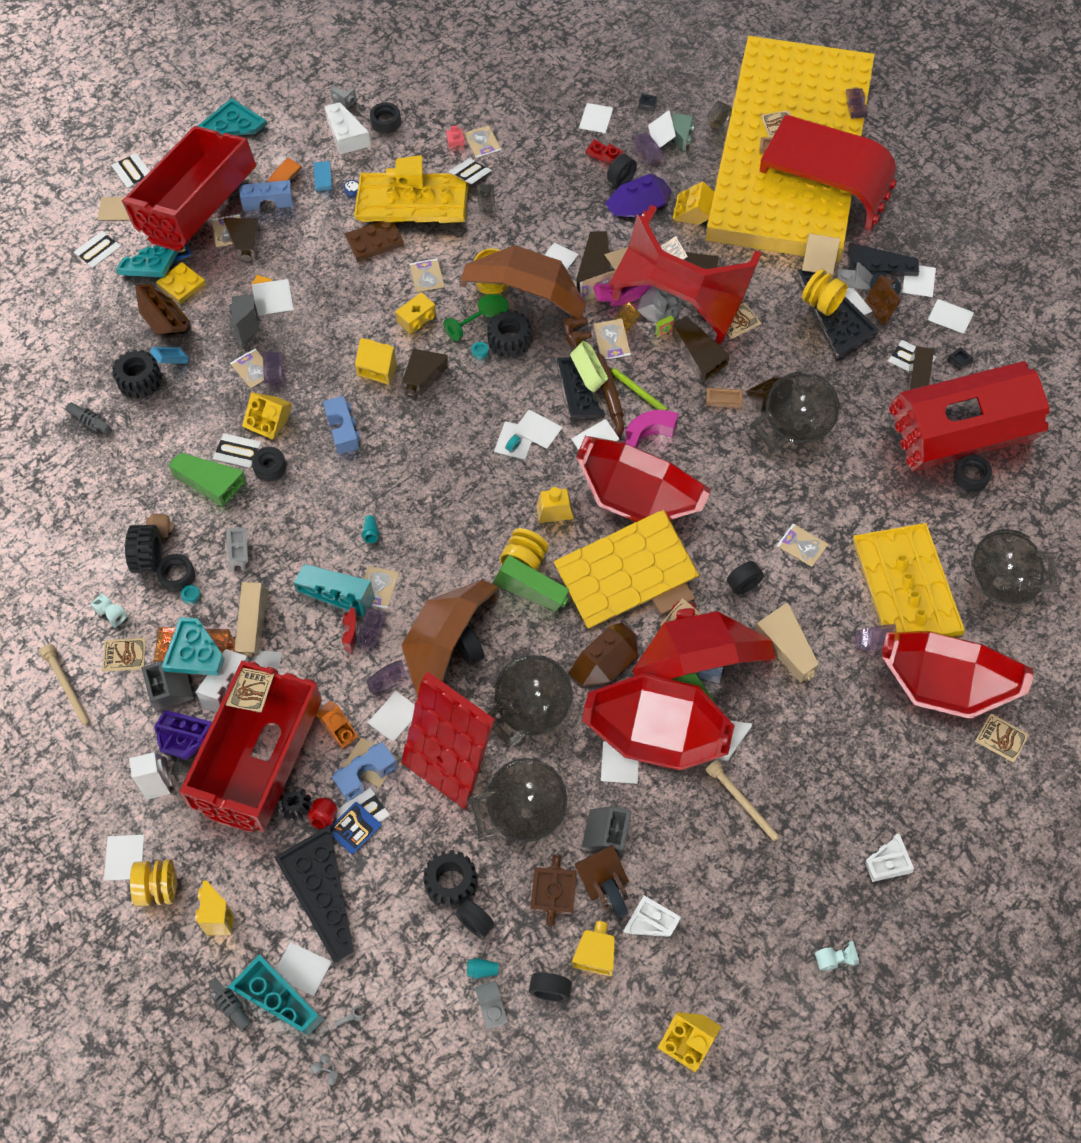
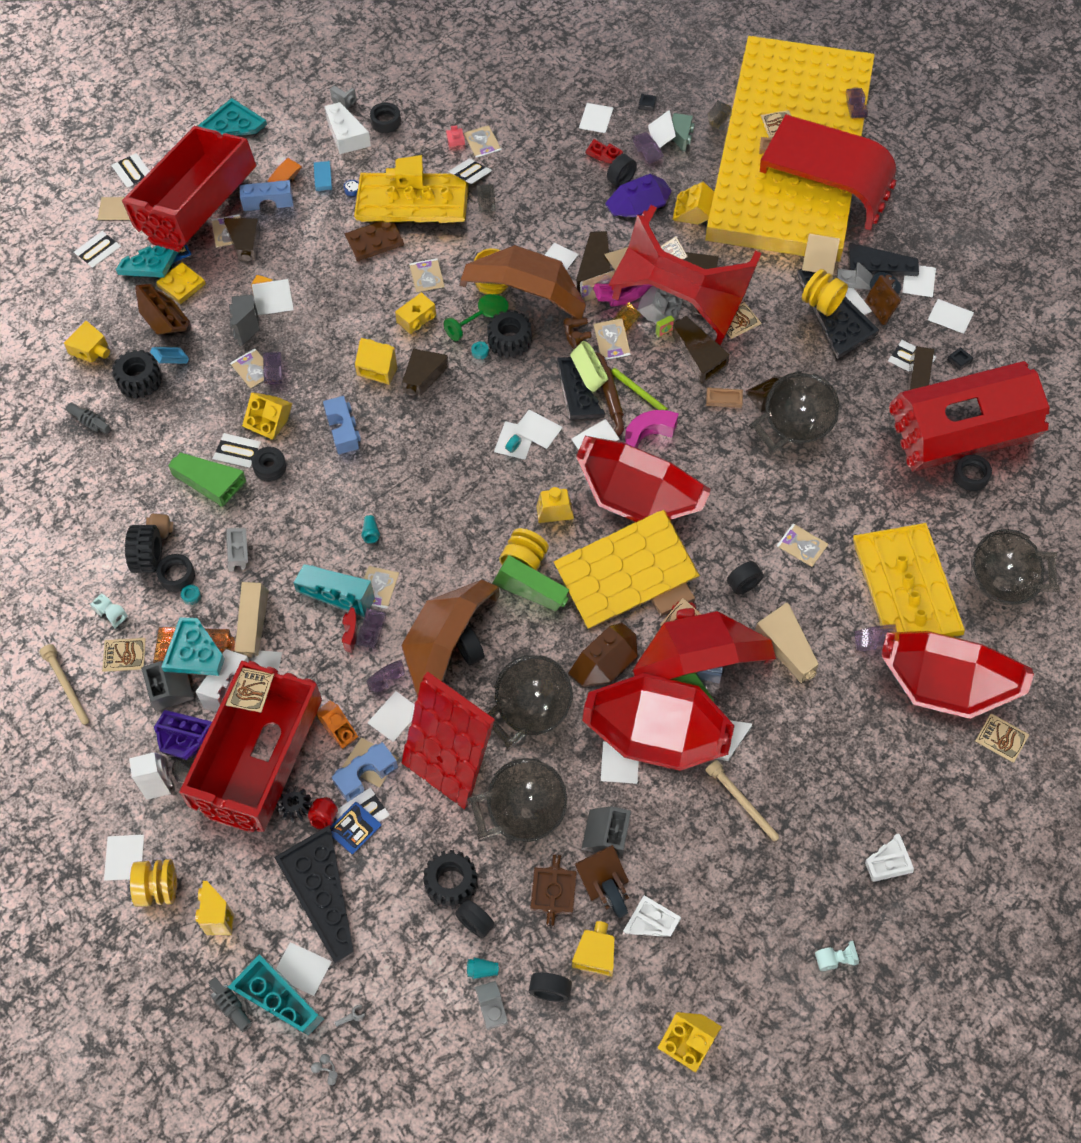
(87, 343): none -> yellow torso

